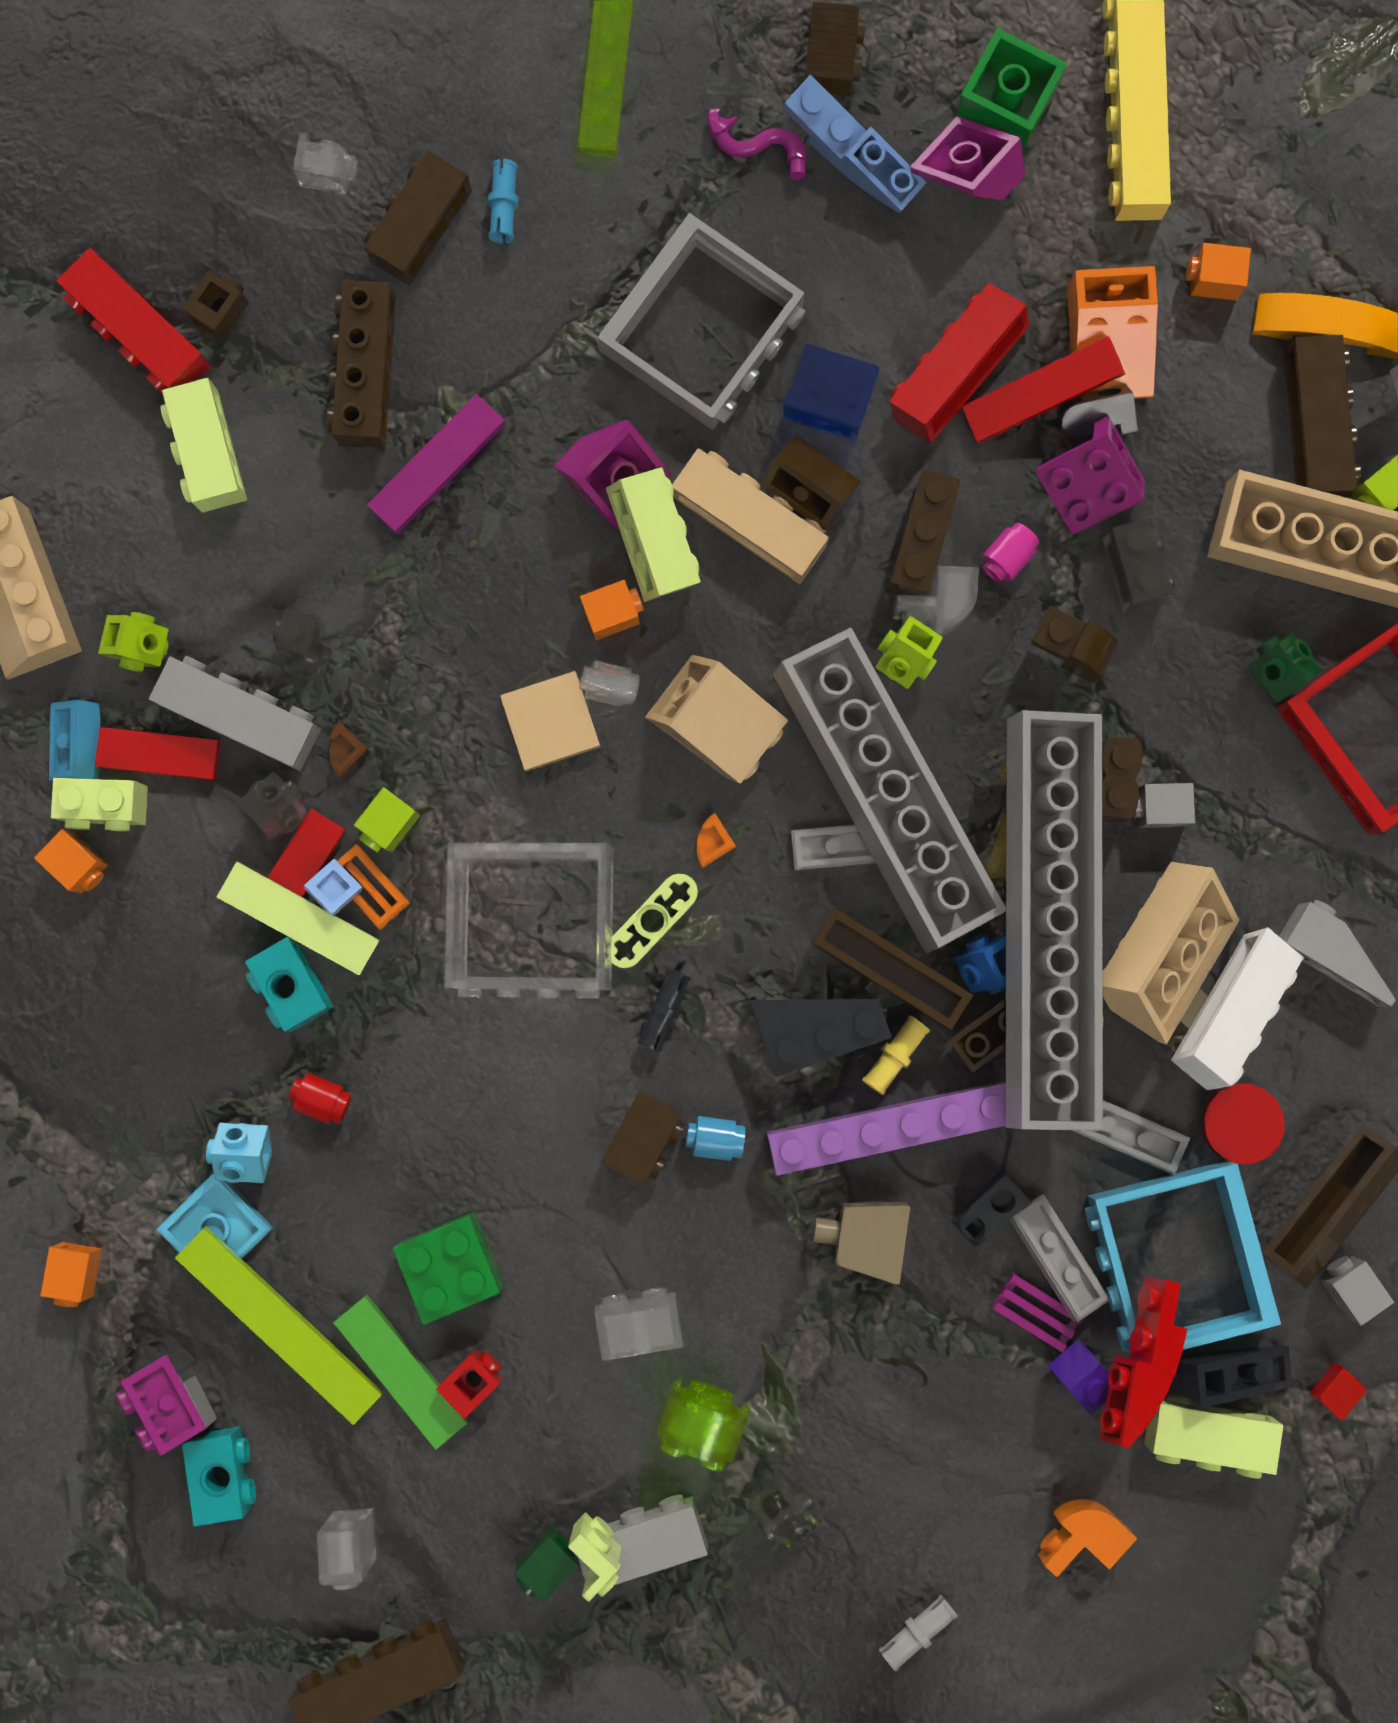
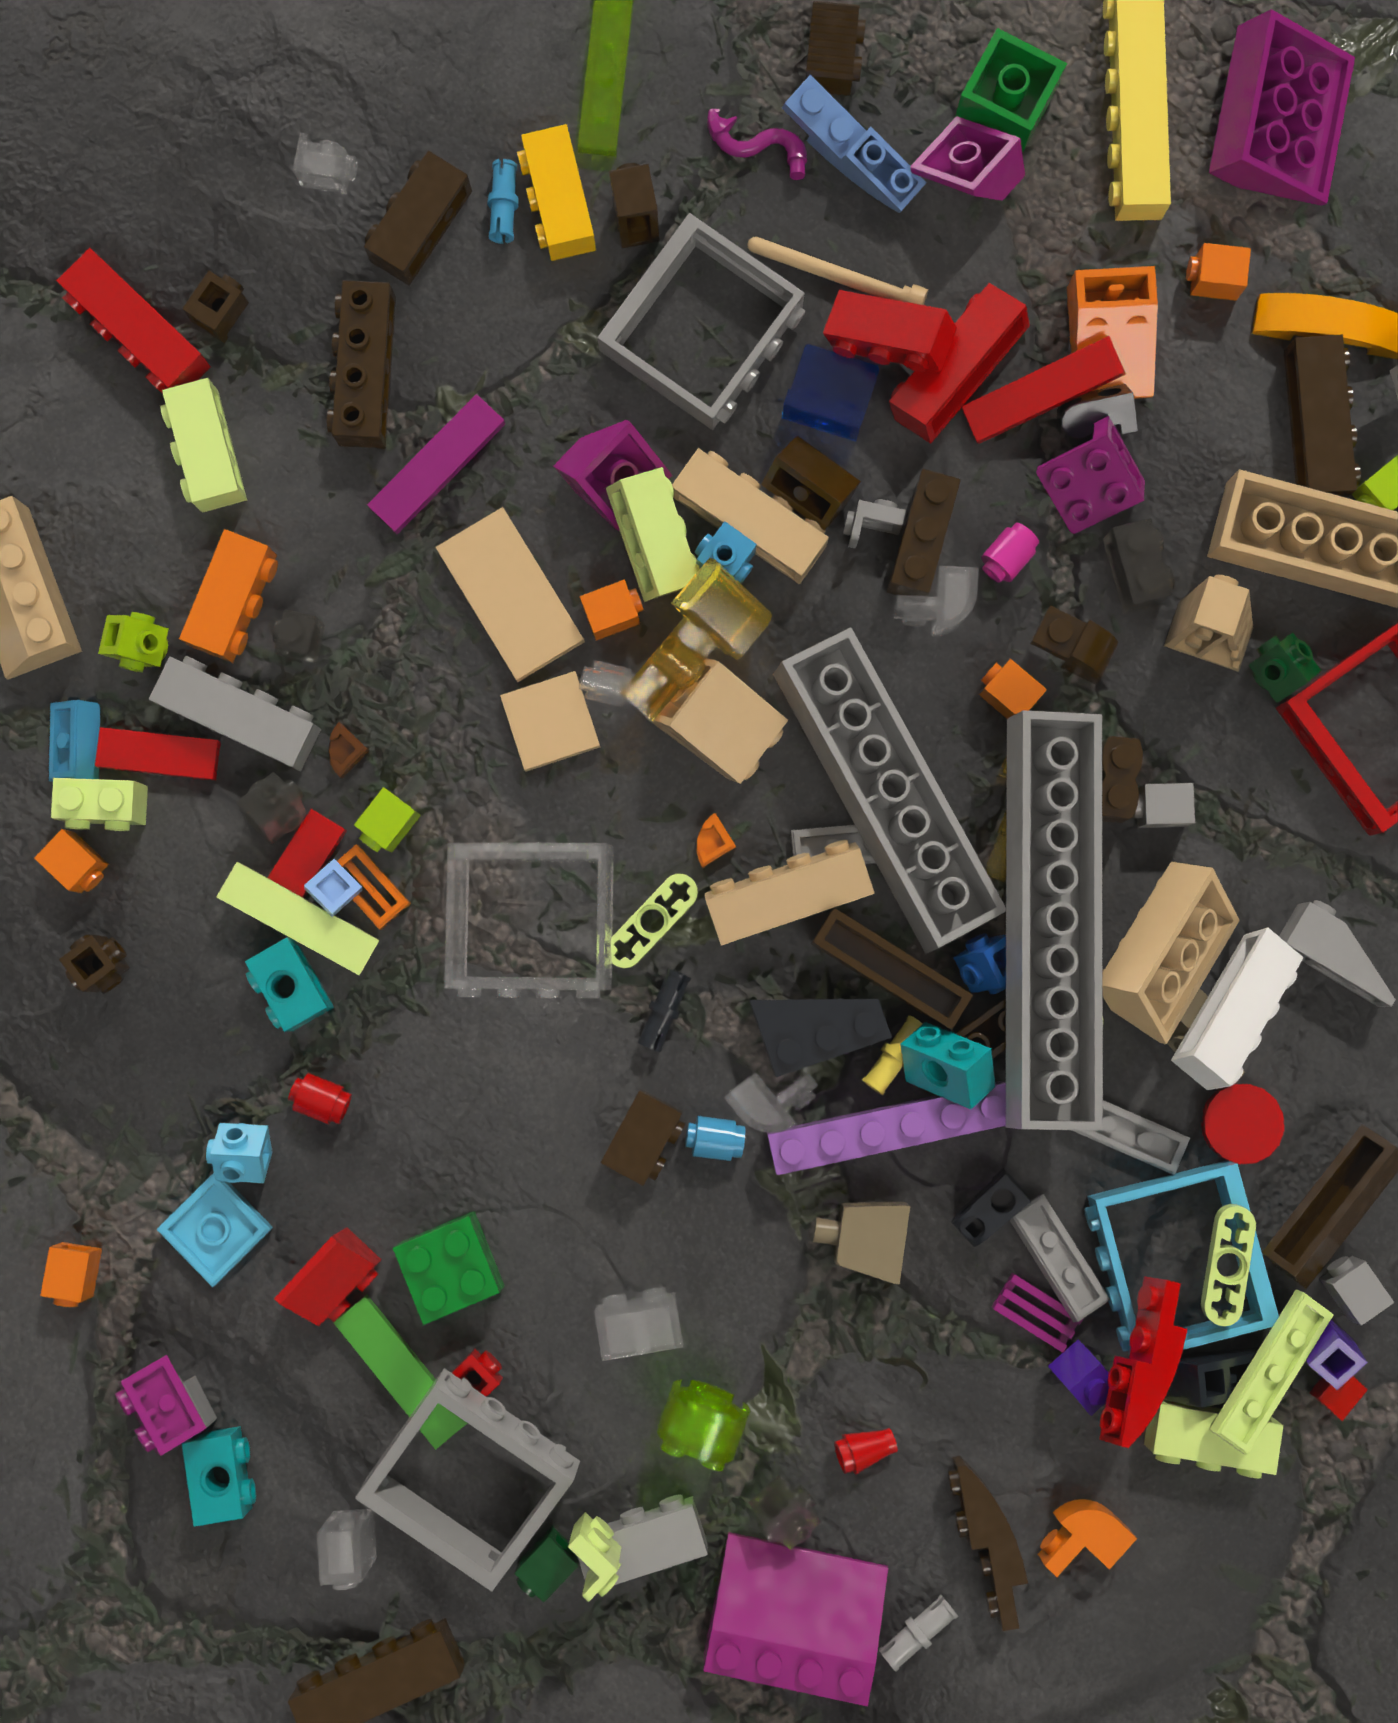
(83, 959): none -> dark brown brick
(229, 596): none -> orange brick
(279, 1325): lime tile -> none
(329, 1278): none -> red slope
(437, 1529): none -> light grey window
(510, 594): none -> tan tile
(556, 193): none -> yellow brick
(634, 204): none -> dark brown brick
(716, 614): none -> clear yellow plate
(731, 545): none -> dark azure brick
(763, 1109): none -> clear brick
(789, 892): none -> tan brick
(796, 1619): none -> magenta slope
(836, 273): none -> tan piece
(863, 1449): none -> red cone
(879, 516): none -> light grey bracket
(890, 331): none -> red brick
(908, 652): lime brick -> none
(948, 1065): none -> teal brick
(988, 1528): none -> dark brown slope
(1011, 689): none -> orange brick
(1213, 622): none -> tan wedge
(1213, 1293): none -> yellowish green beam
(1271, 1372): none -> yellowish green tile
(1282, 110): none -> magenta slope
(1336, 1356): none -> dark purple brick

